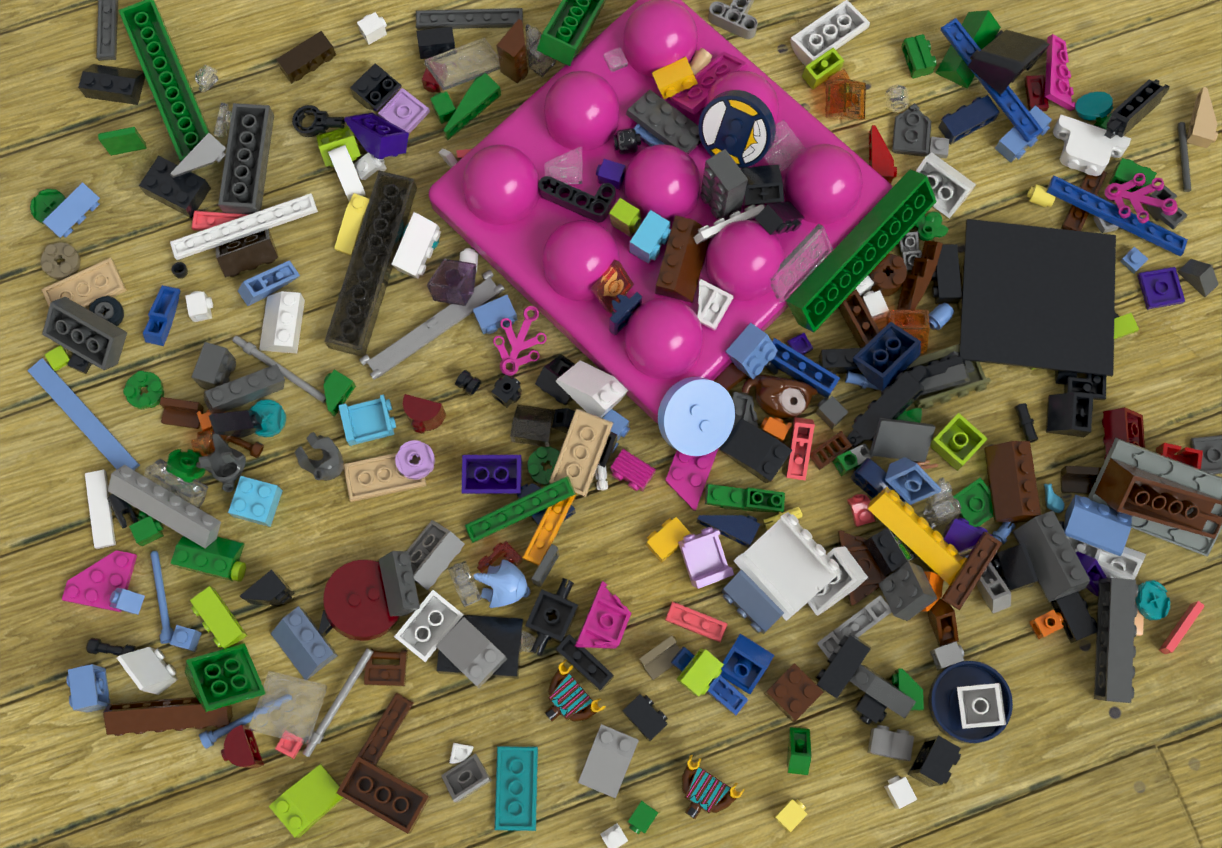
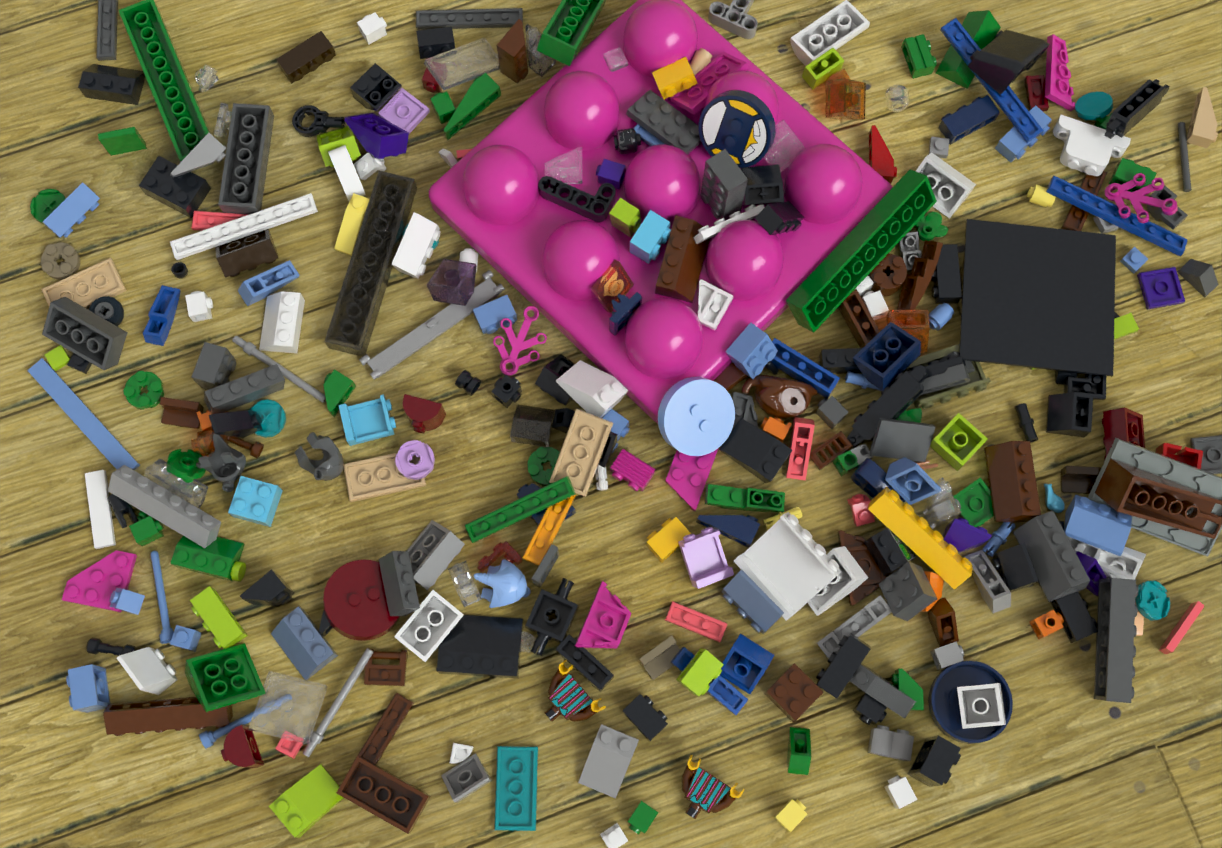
(471, 652): light grey slope -> none
(491, 474): dark purple slope -> none
(800, 263): clear tile -> none
(800, 344): dark purple tile -> none
(912, 132): dark grey tile -> none
(971, 570): reddish brown tile -> none

